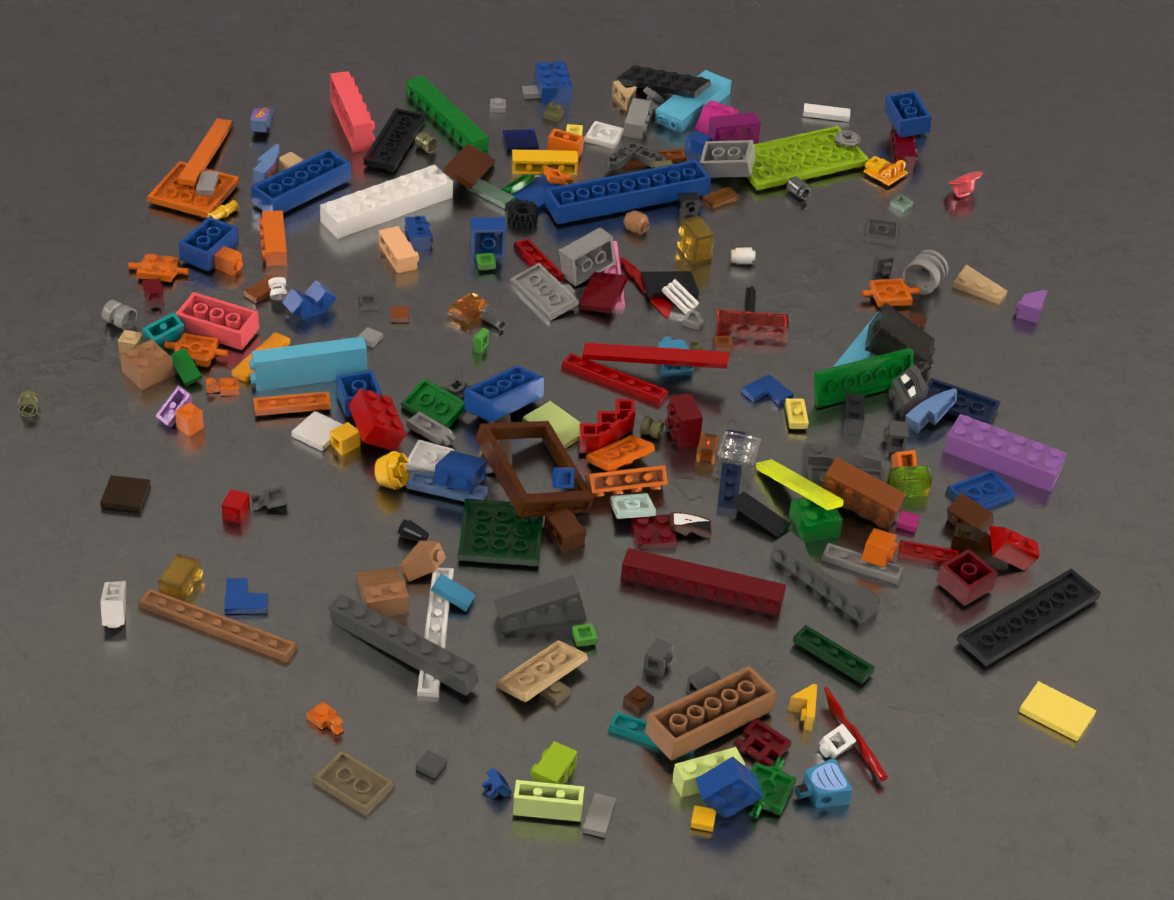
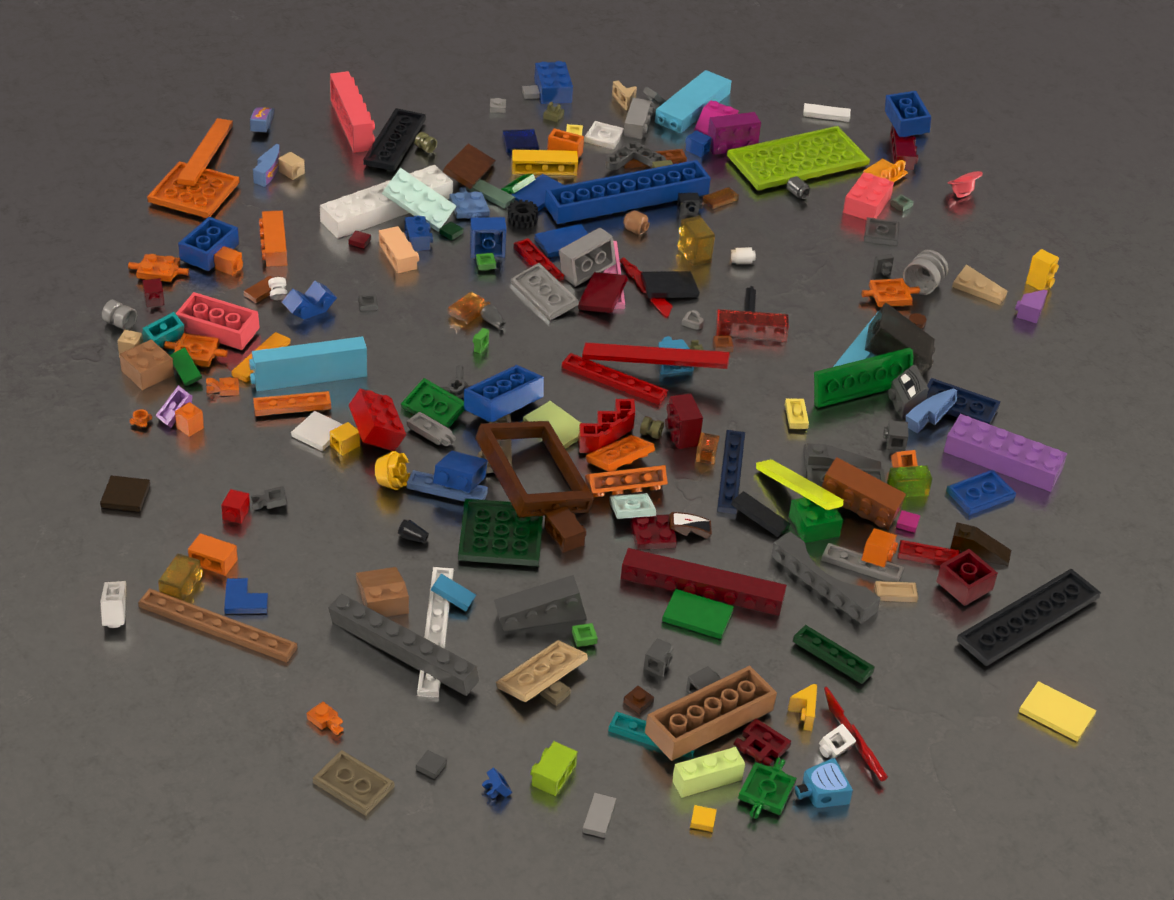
(28, 403): olive wheel -> none
(140, 418): none -> orange plate
(207, 183): light grey tile -> none
(213, 554): none -> orange brick
(224, 210): yellow pin -> none
(301, 182): blue brick -> none
(349, 384): blue brick -> none
(360, 239): none -> dark red tile
(371, 337): light grey tile -> none
(400, 314): dark orange tile -> none
(419, 199): none -> light aqua plate
(422, 560): medium nougat slope -> none
(426, 456): white tile -> none
(446, 113): green brick -> none
(451, 230): none -> dark green tile
(469, 204): none -> medium blue plate
(548, 800): yellowish green brick -> none
(554, 240): none -> blue tile
(556, 177): orange plate -> none
(563, 477): blue tile -> none
(664, 81): black plate -> none
(682, 295): white tile -> none
(698, 614): none -> green tile
(728, 158): light grey brick -> none
(729, 787): blue brick -> none
(738, 449): clear plate -> none
(768, 387): blue tile -> none
(843, 138): light grey gear -> none
(853, 415): black brick -> none
(868, 196): none -> coral brick
(876, 164): yellow tile -> none
(896, 591): none -> tan tile
(969, 512): reddish brown brick -> none
(1013, 547): red slope -> none
(1042, 270): none -> yellow brick

